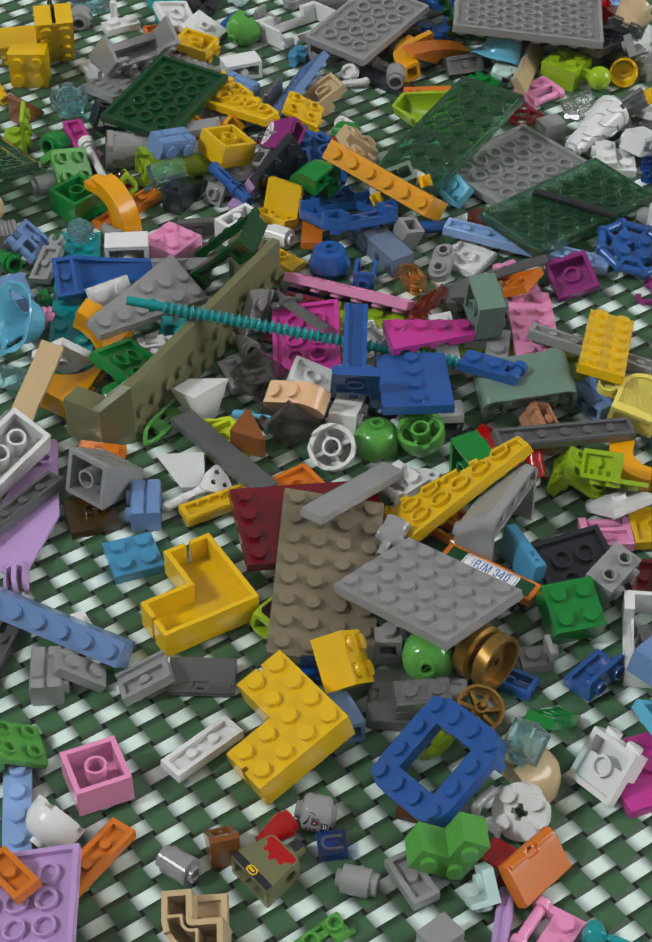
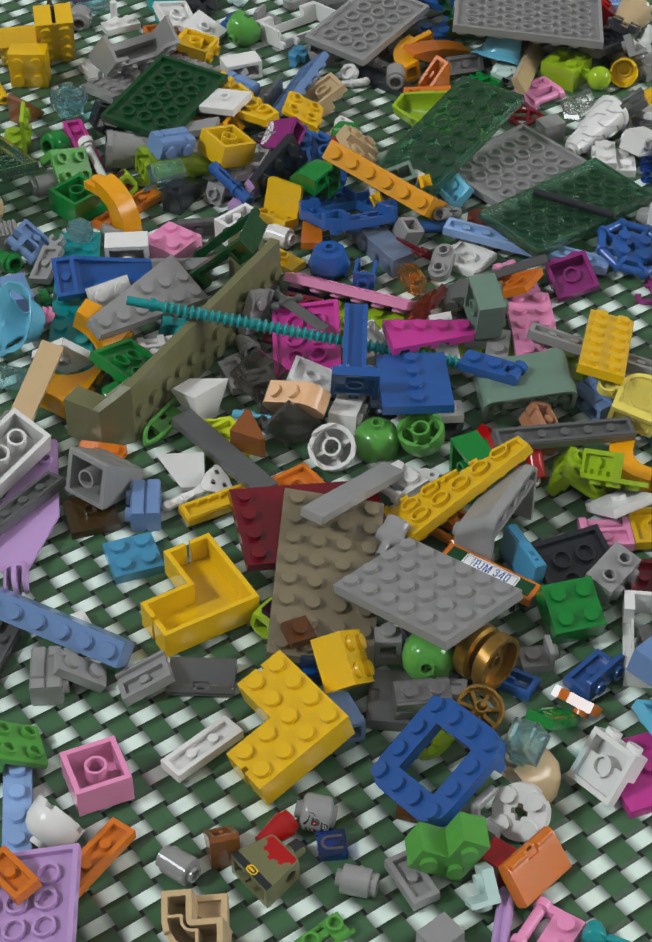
(225, 102): none -> white plate
(298, 632): none -> reddish brown plate
(421, 252): none -> dark red piece
(436, 74): none -> orange slope
(447, 211): none -> light grey pin
(582, 706): none -> plate

